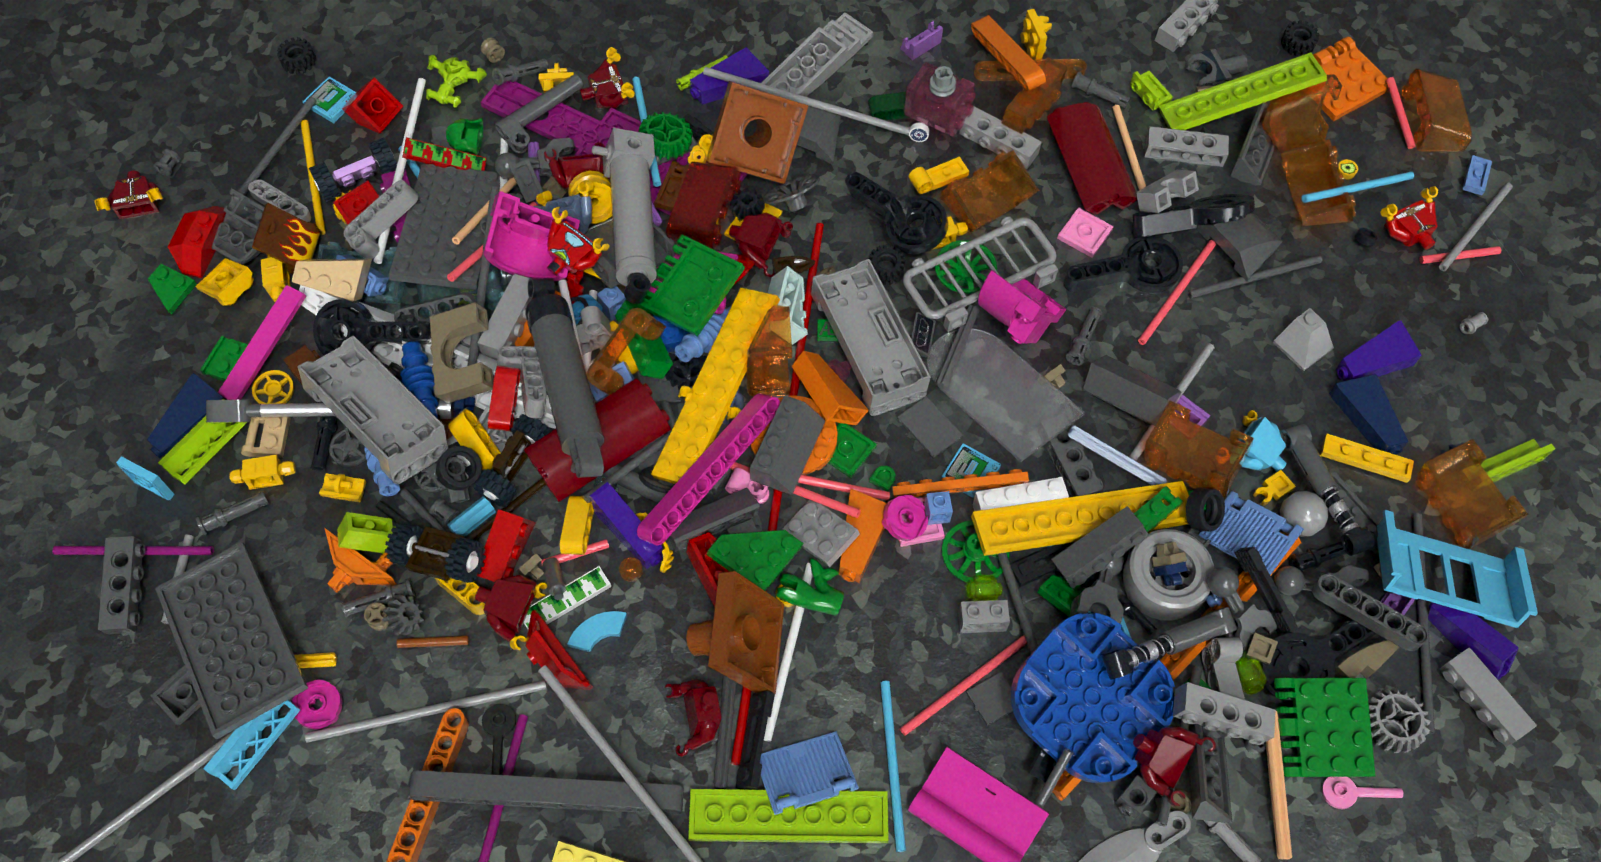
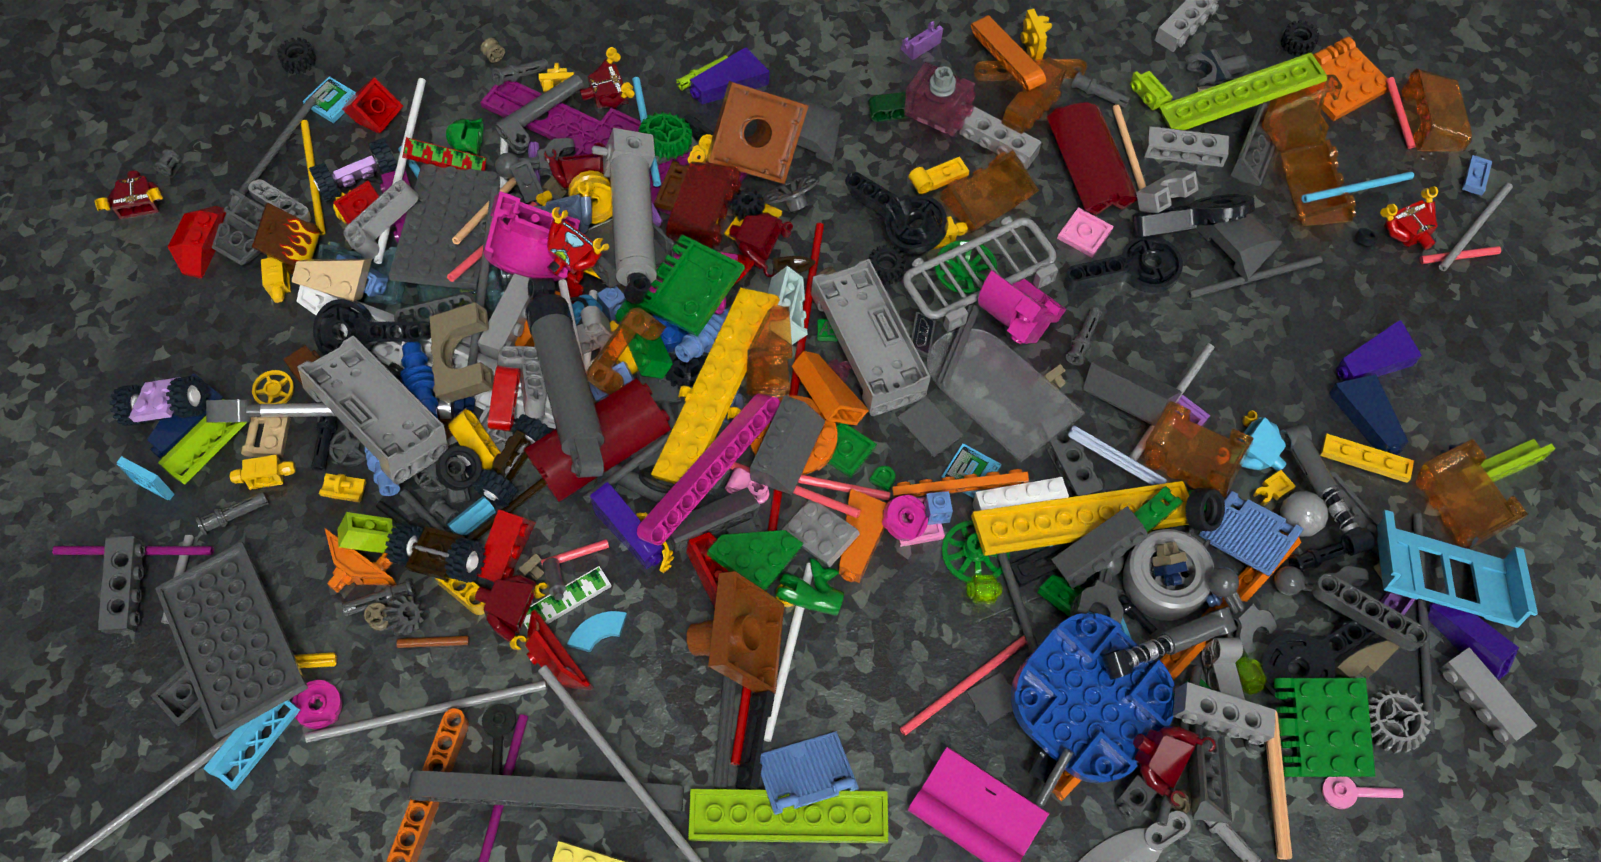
(159, 400): none -> plate
(171, 286): green wing -> none
(223, 358): green plate -> none
(226, 282): yellow slope -> none
(262, 344): dark pink tile -> none
(454, 73): lime piece -> none
(576, 526): yellow beam -> none
(630, 569): clear orange tile -> none
(701, 710): dark red torso -> none
(809, 101): light grey piece -> none
(820, 56): light grey slope -> none
(893, 767): medium azure piece -> none
(919, 132): tile -> none
(983, 616): light grey brick -> none
(1176, 292): coral piece -> none
(1252, 563): black container -> none
(1261, 648): dark tan tile -> none
(1305, 340): light grey slope -> none
(1347, 168): tile -> none
(1469, 325): light grey pin -> none

